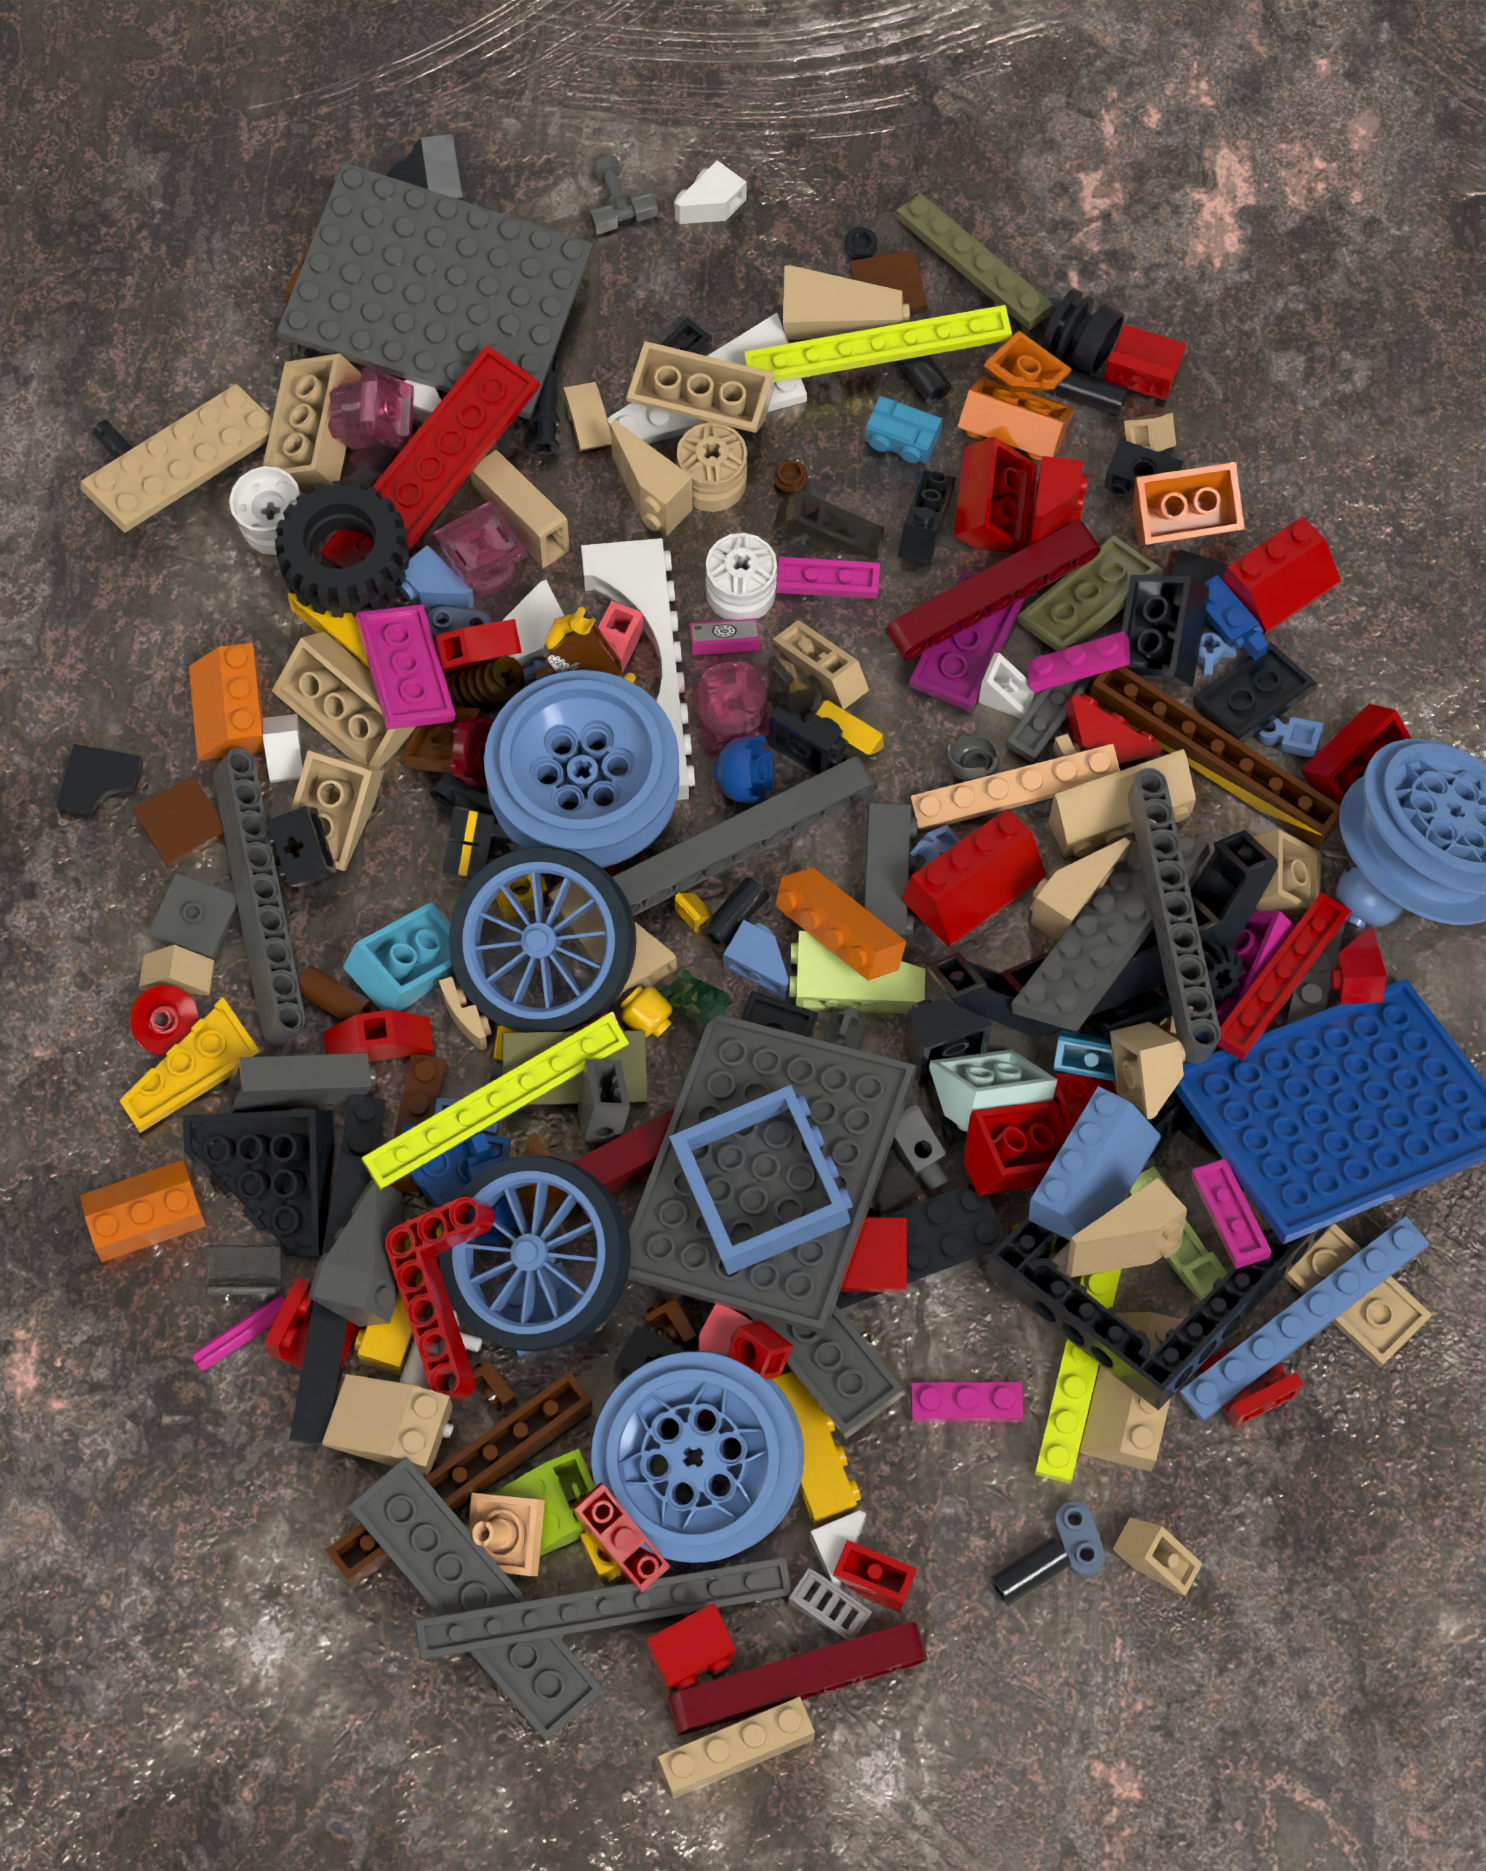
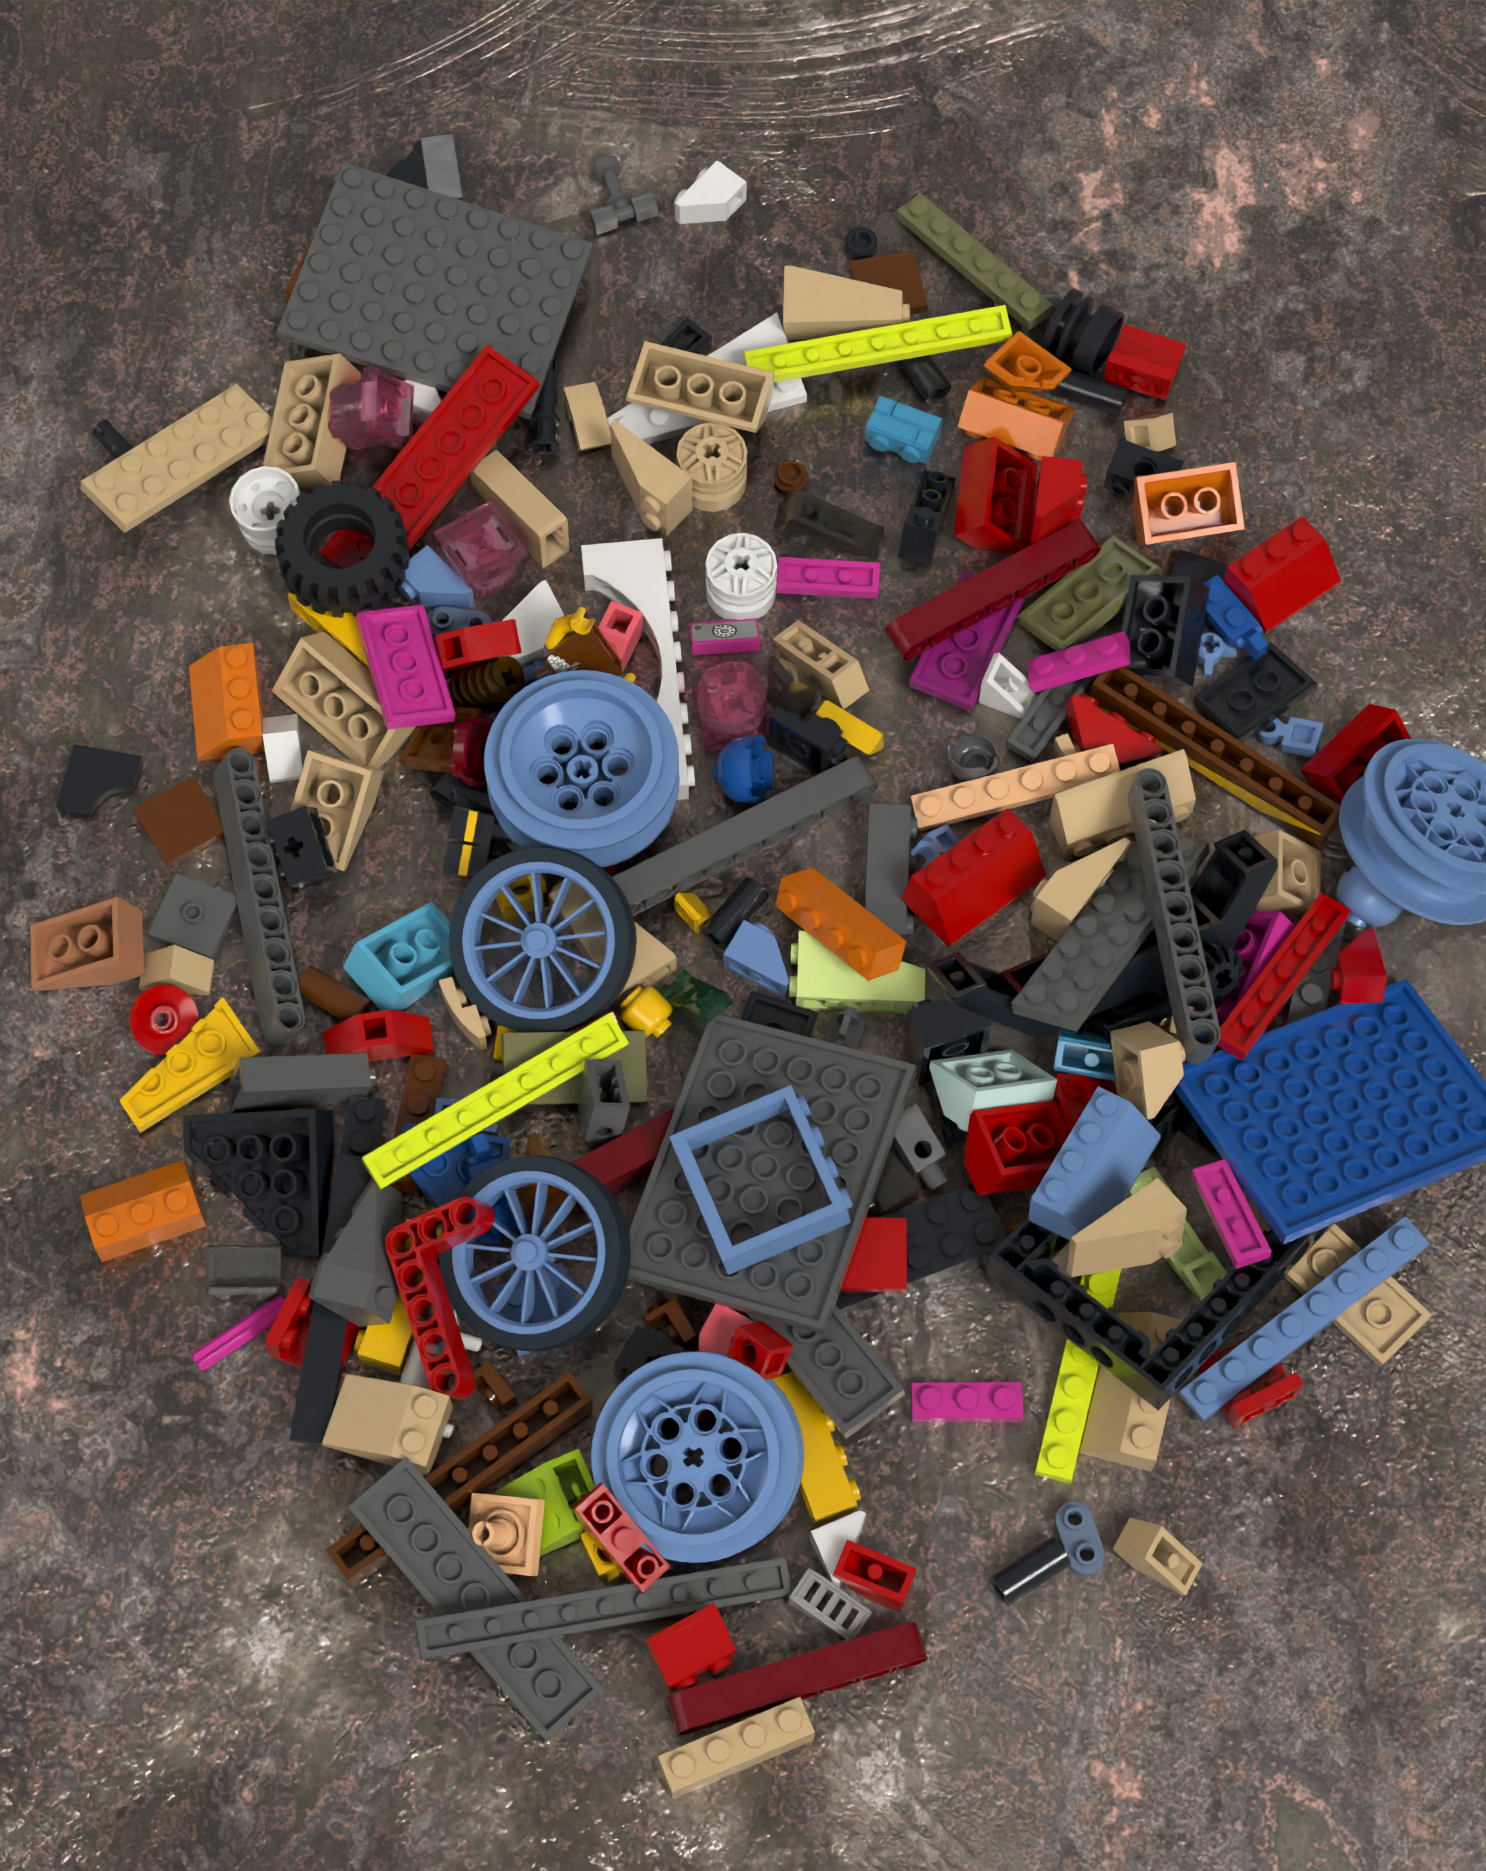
(88, 947): none -> nougat slope

